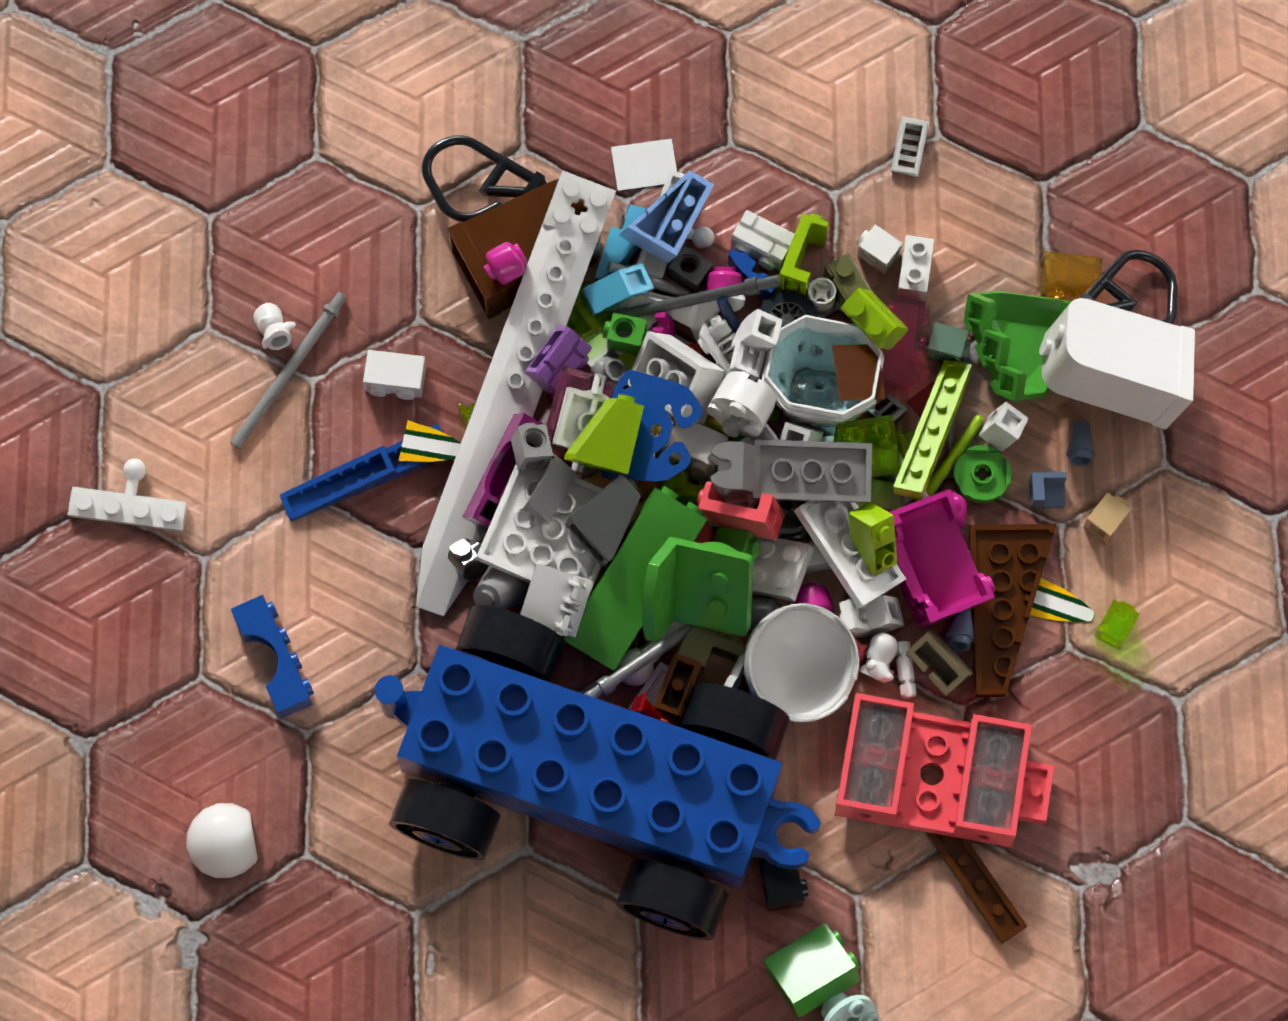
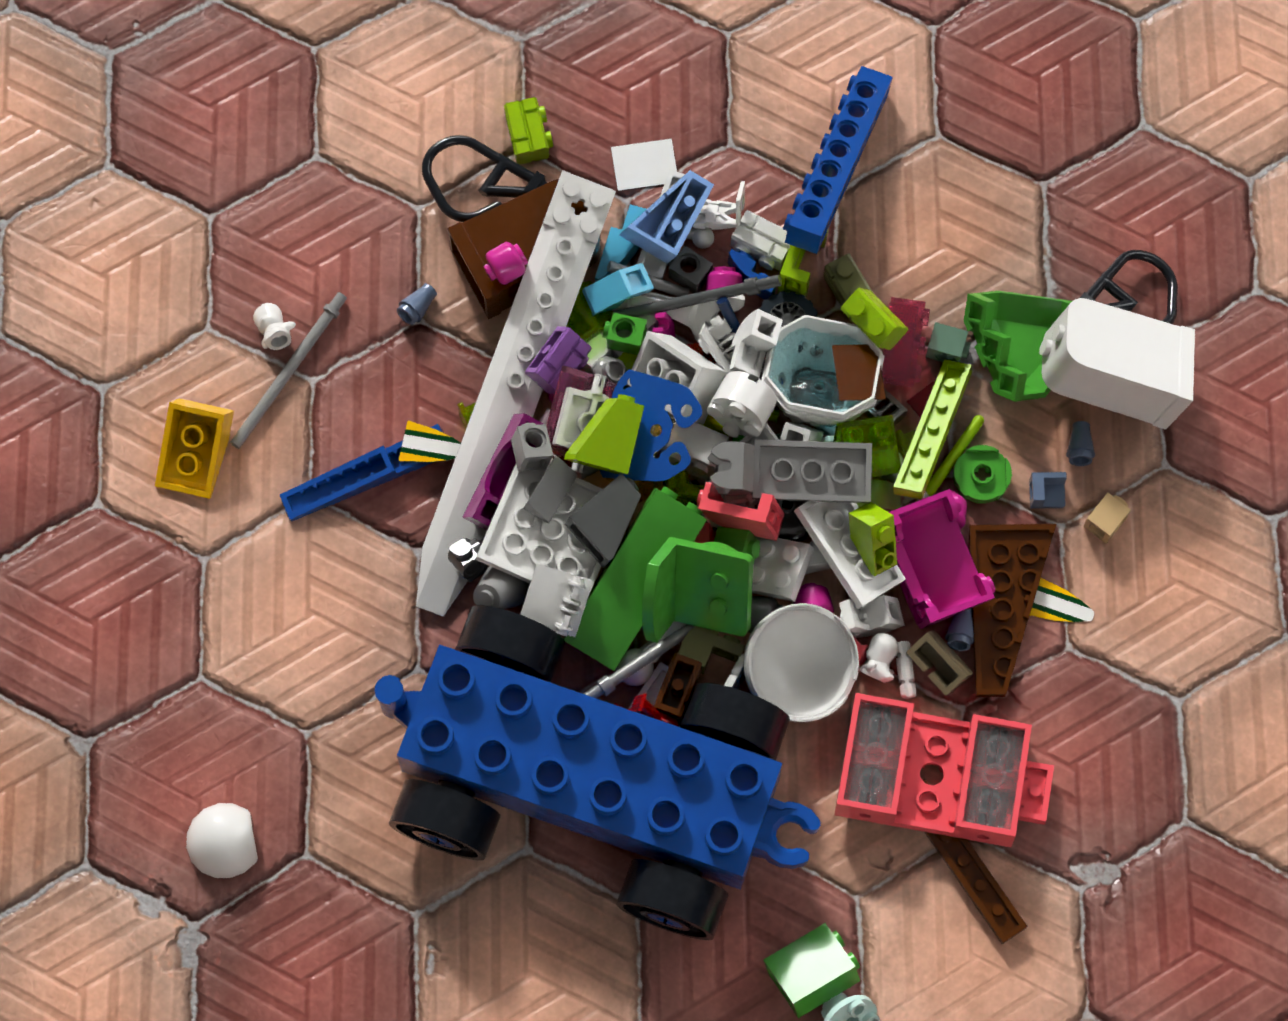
(128, 507): white plate -> none
(193, 447): none -> yellow slope
(286, 688): blue arch -> none
(394, 373): white piece -> none
(416, 304): none -> sand blue cone
(527, 130): none -> lime brick
(715, 213): none -> white piece
(782, 886): black slope -> none
(822, 290): white wheel -> none
(838, 159): none -> blue brick
(878, 248): white brick -> none
(913, 124): white slope -> none
(915, 268): white brick -> none
(1003, 426): white brick -> none
(1068, 274): clear yellow piece -> none
(1117, 624): clear neon green brick -> none

